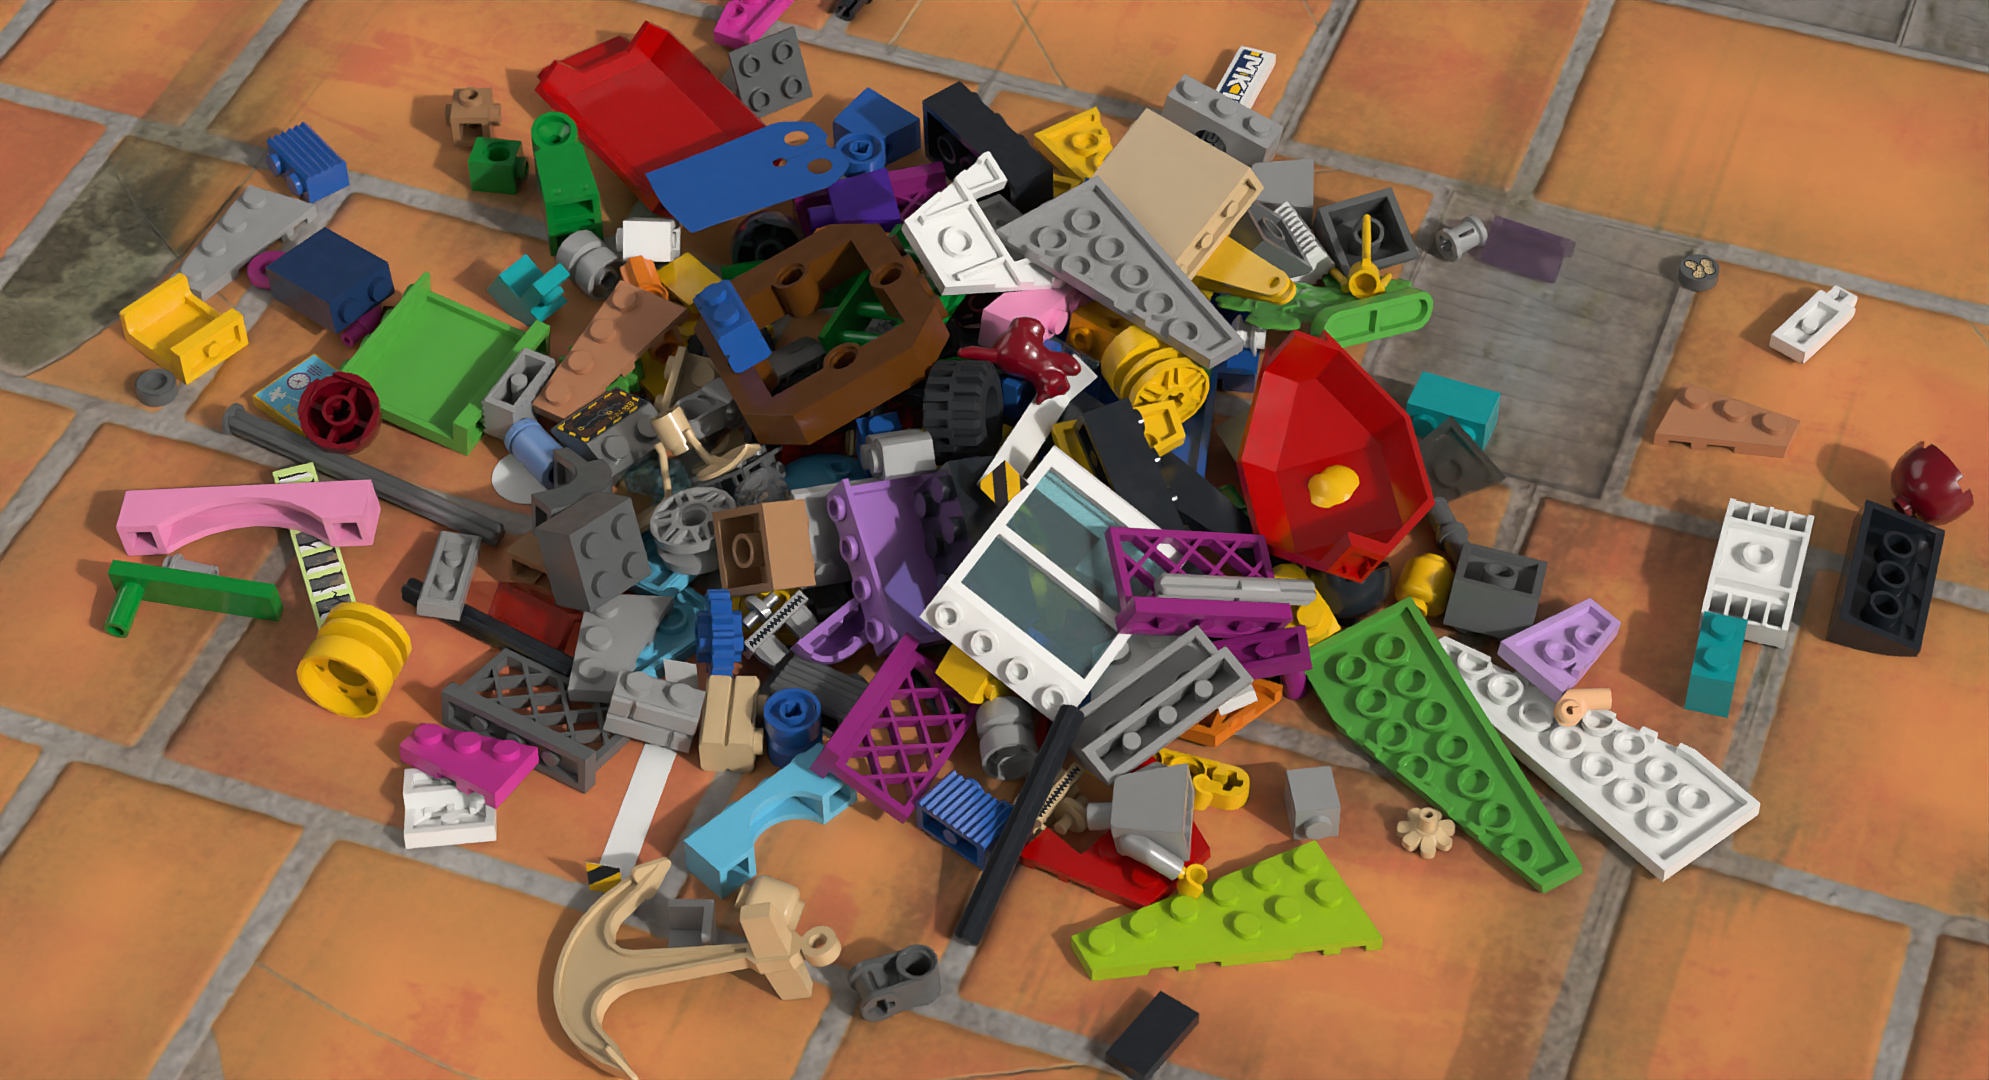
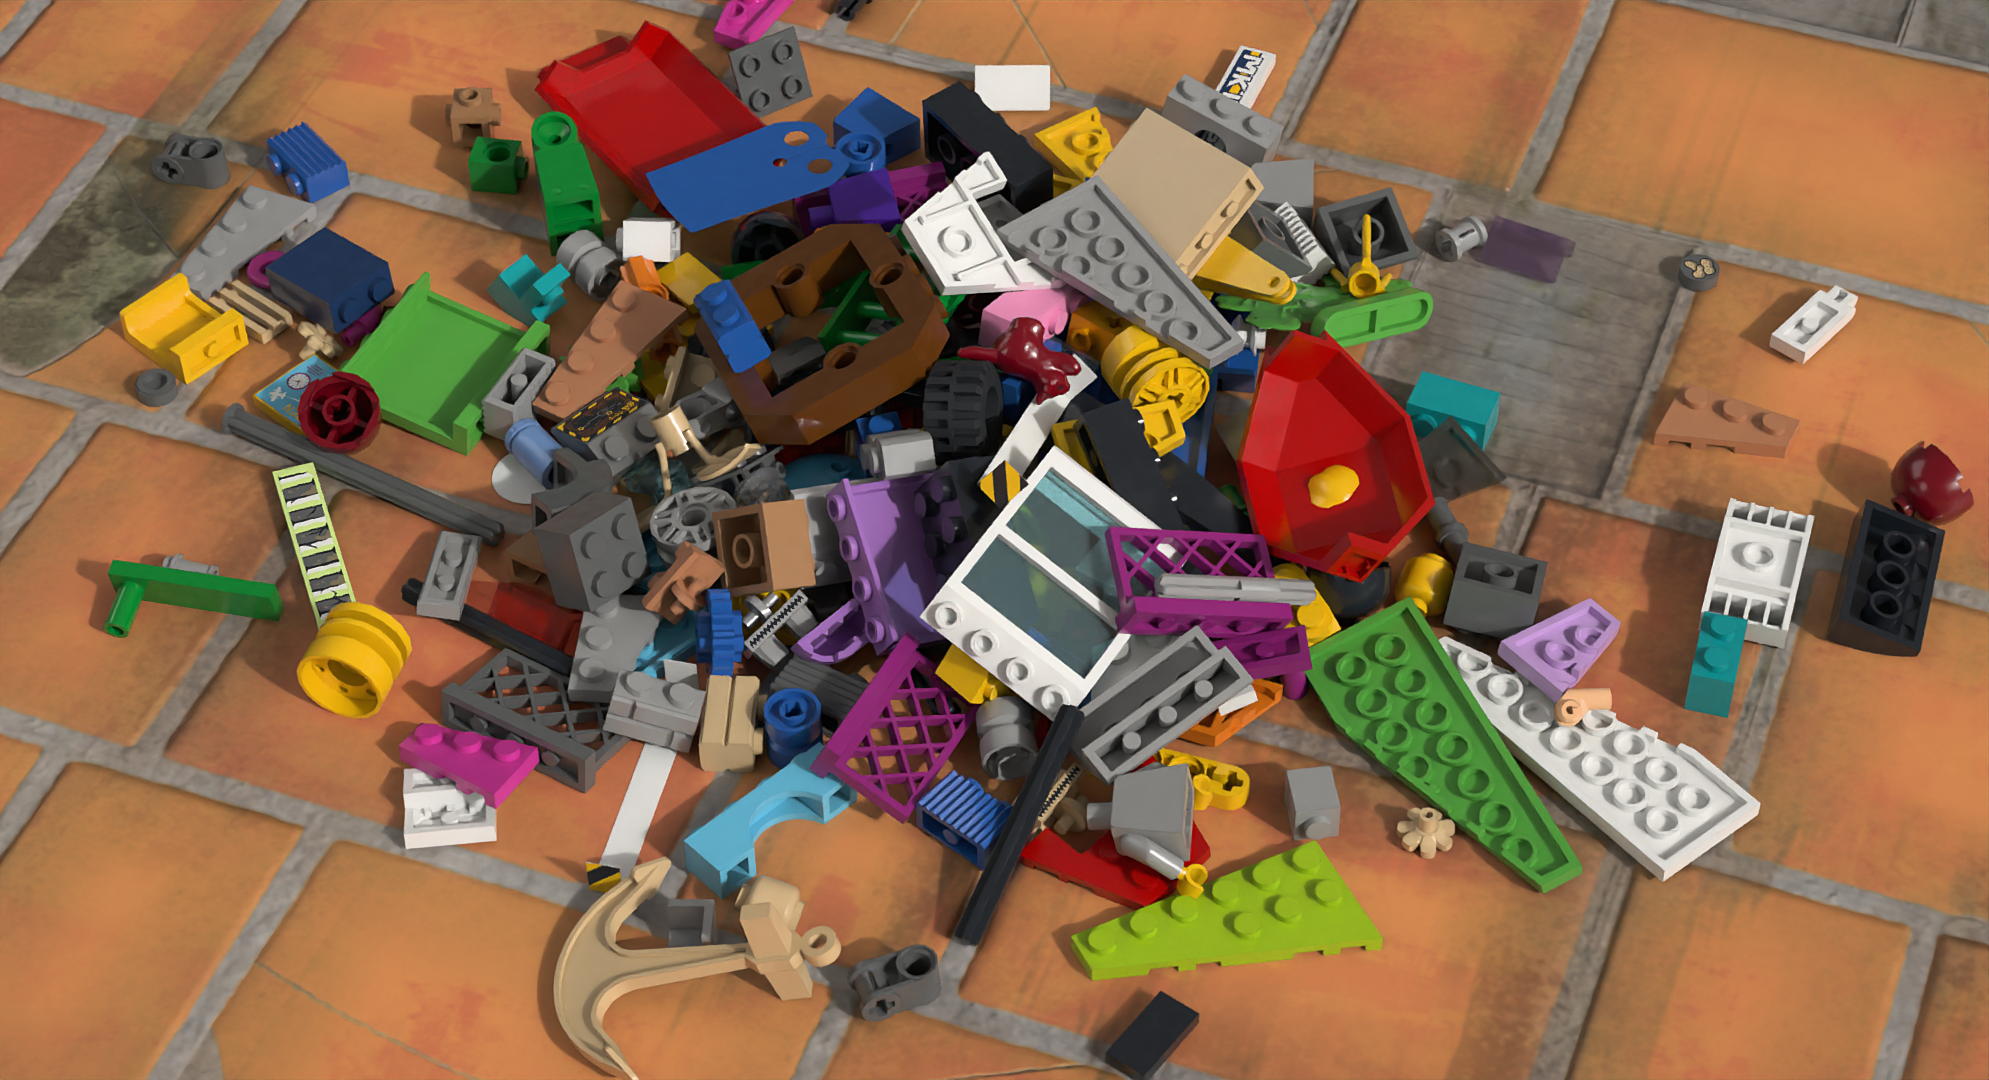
(170, 518): bright pink arch -> none
(196, 162): none -> dark grey piece
(256, 309): none -> tan tile
(318, 342): none -> tan plant
(683, 584): none -> nougat hips
(1014, 87): none -> white panel

